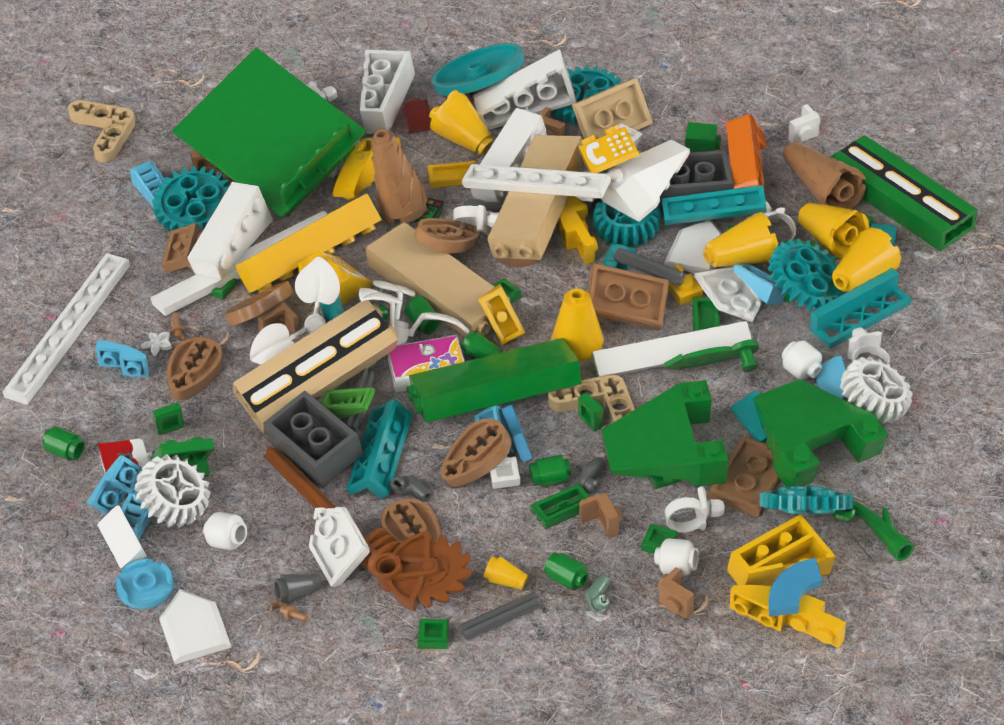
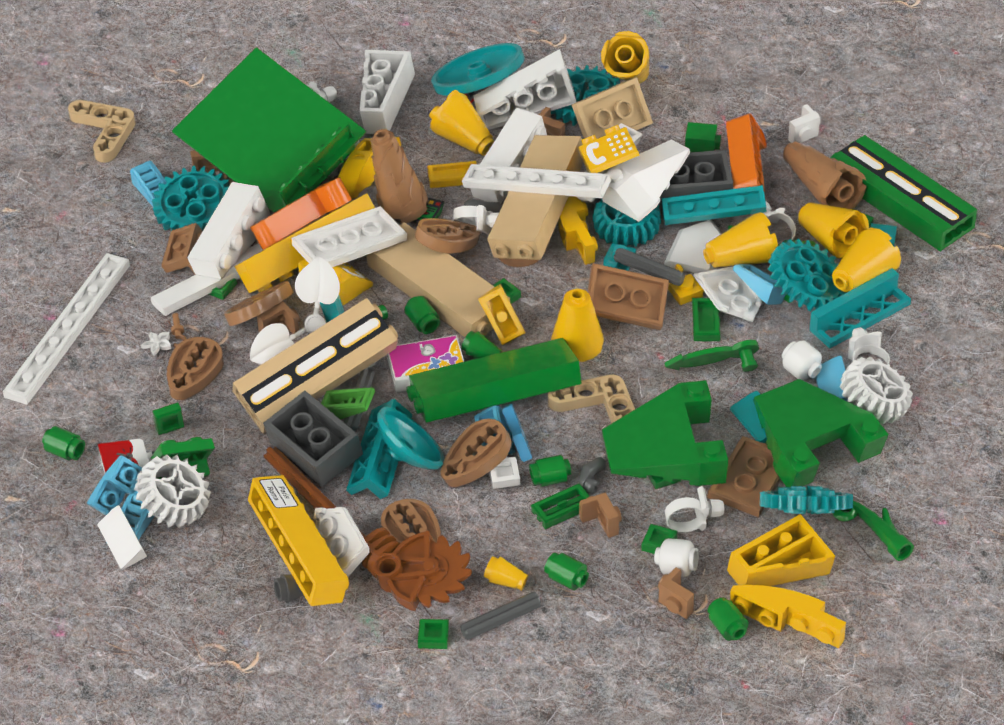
(130, 360): medium azure slope -> none
(144, 584): medium azure tile -> none
(193, 627): white tile -> none
(225, 531): white head -> none
(289, 611): medium nougat hand -> none
(298, 540): none -> yellow brick
(300, 212): none -> orange beam
(350, 237): none -> white tile
(401, 326): white plant -> none
(408, 440): none -> teal dish
(410, 485): dark grey arm -> none
(417, 115): clear red bracket -> none
(590, 411): green plate -> none
(595, 595): sand green arm -> none
(626, 56): none -> yellow cone
(656, 352): white tile -> none
(727, 619): none -> green brick
(792, 585): dark azure tile -> none

